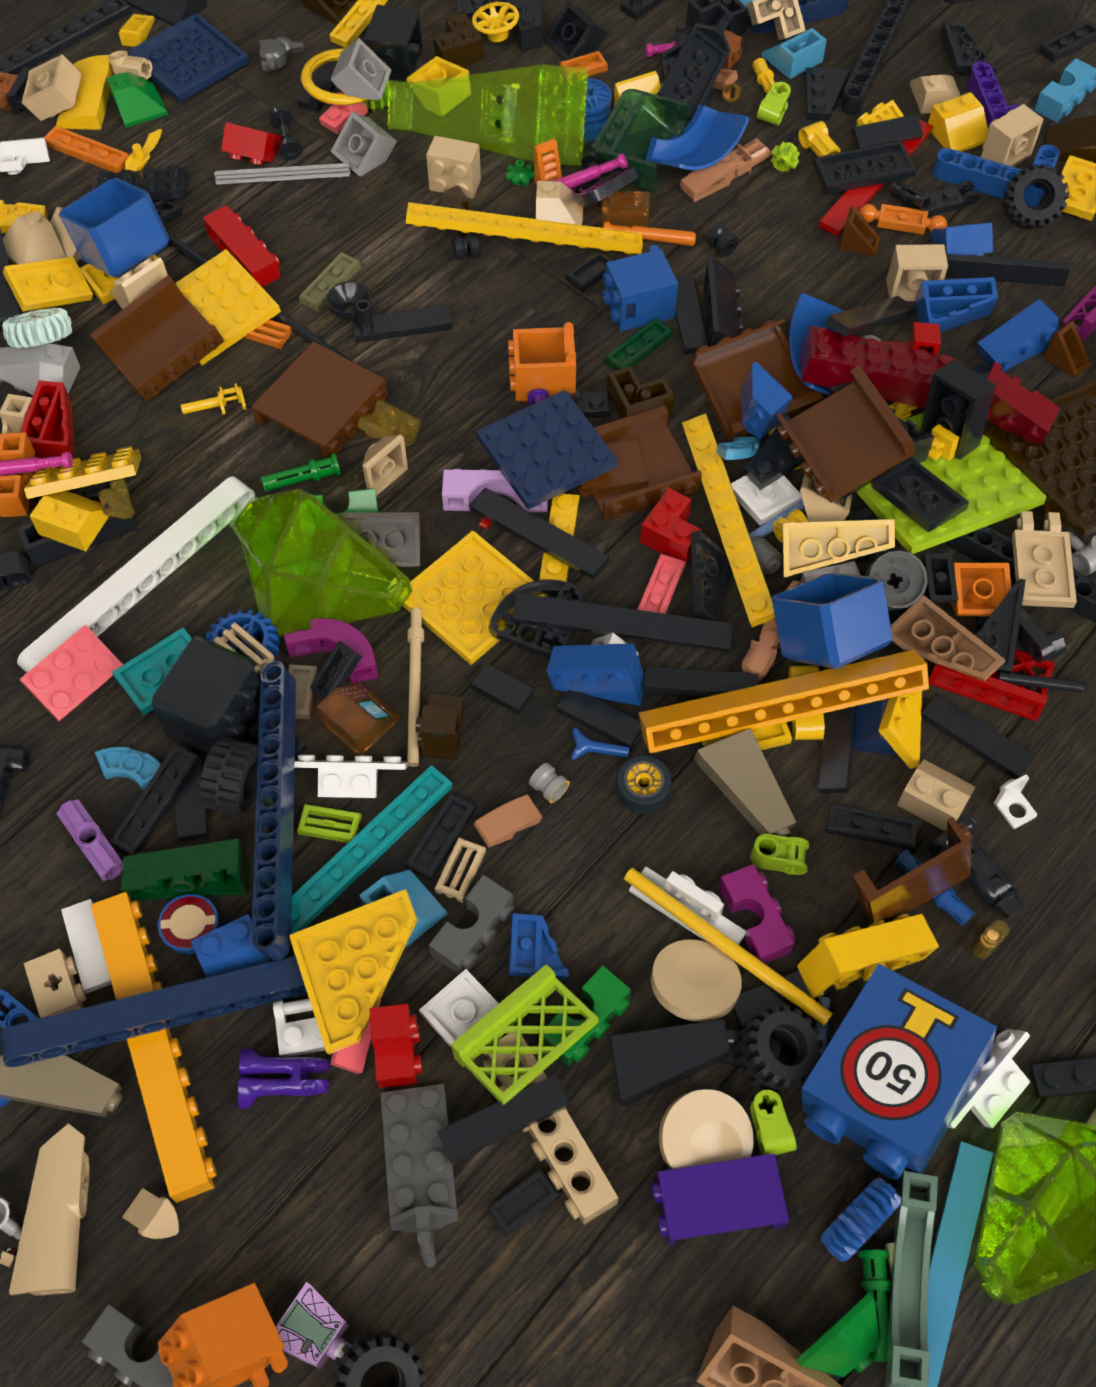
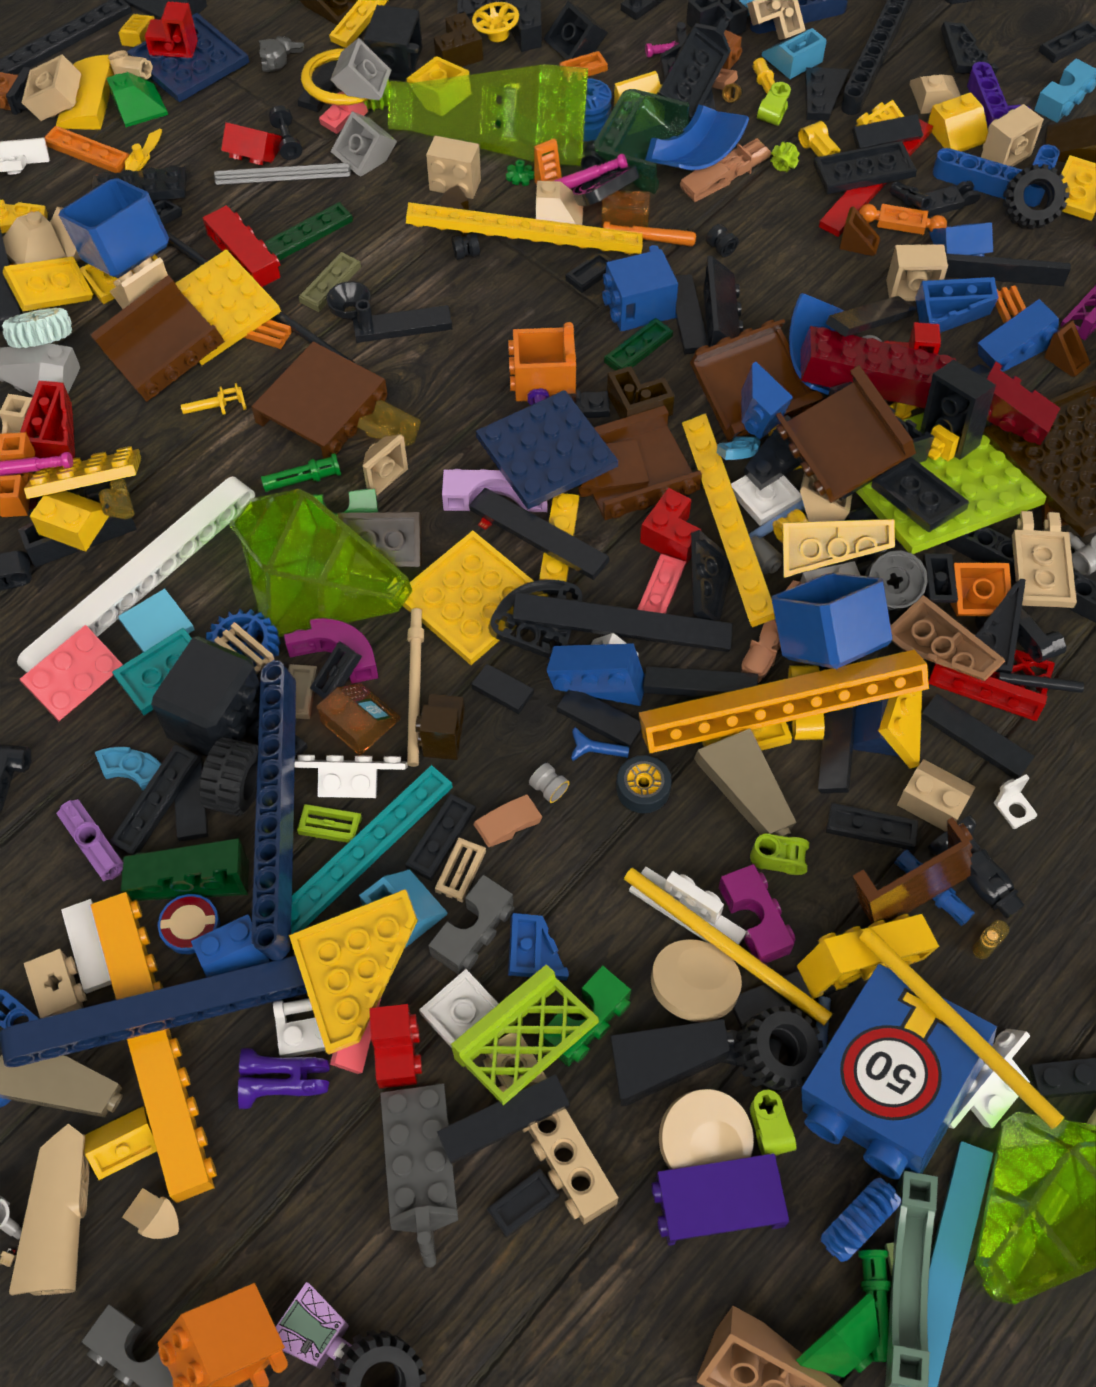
(119, 1143): none -> yellow panel
(154, 620): none -> medium azure tile
(172, 34): none -> red brick
(309, 231): none -> dark green tile
(962, 1029): none -> yellow piece
(1013, 300): none -> orange tile

